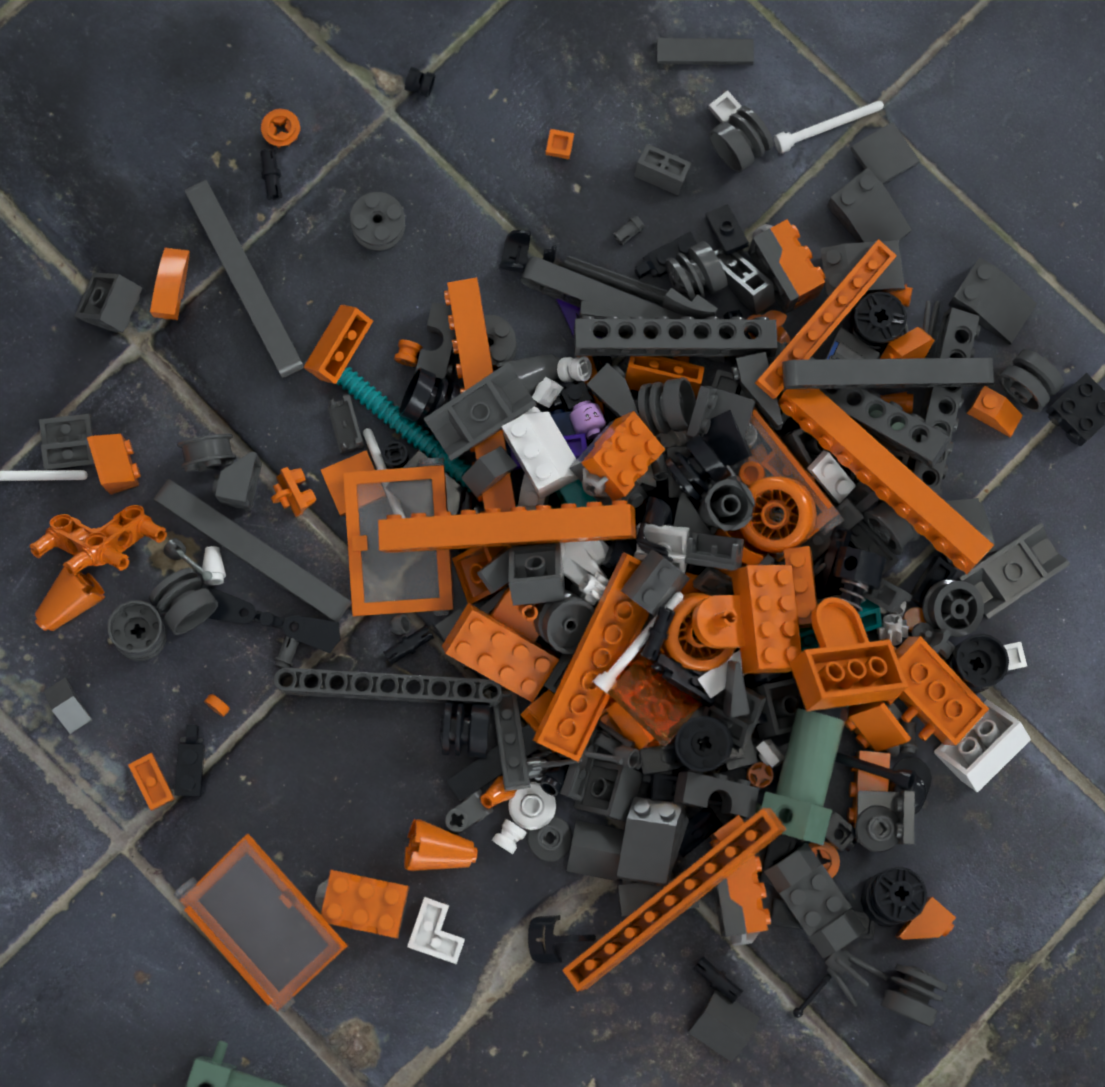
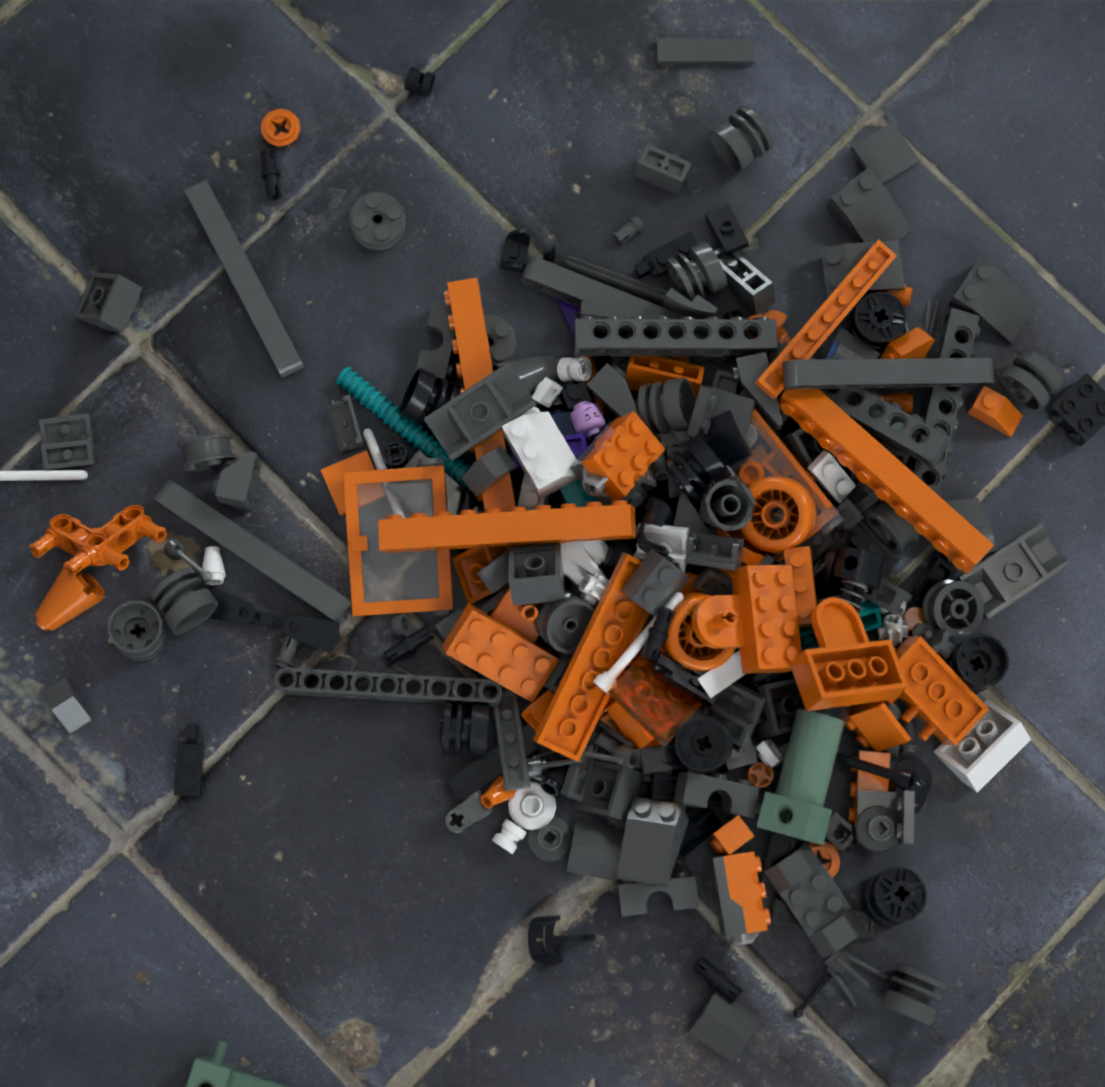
(113, 462): orange slope -> none
(151, 781): orange plate -> none
(170, 284): orange slope -> none
(217, 705): orange tile -> none
(261, 923): clear door -> none
(289, 493): orange hips -> none
(338, 344): orange brick -> none
(362, 903): orange piece -> none
(408, 353): orange wheel -> none
(428, 935): white plate -> none
(436, 848): orange cone -> none
(559, 144): orange plate -> none
(674, 899): orange brick -> none
(724, 107): white plate -> none
(735, 694): dark grey slope -> none
(784, 141): white piece -> none
(786, 264): piece -> none
(931, 923): orange slope -> none
(1016, 656): white plate -> none

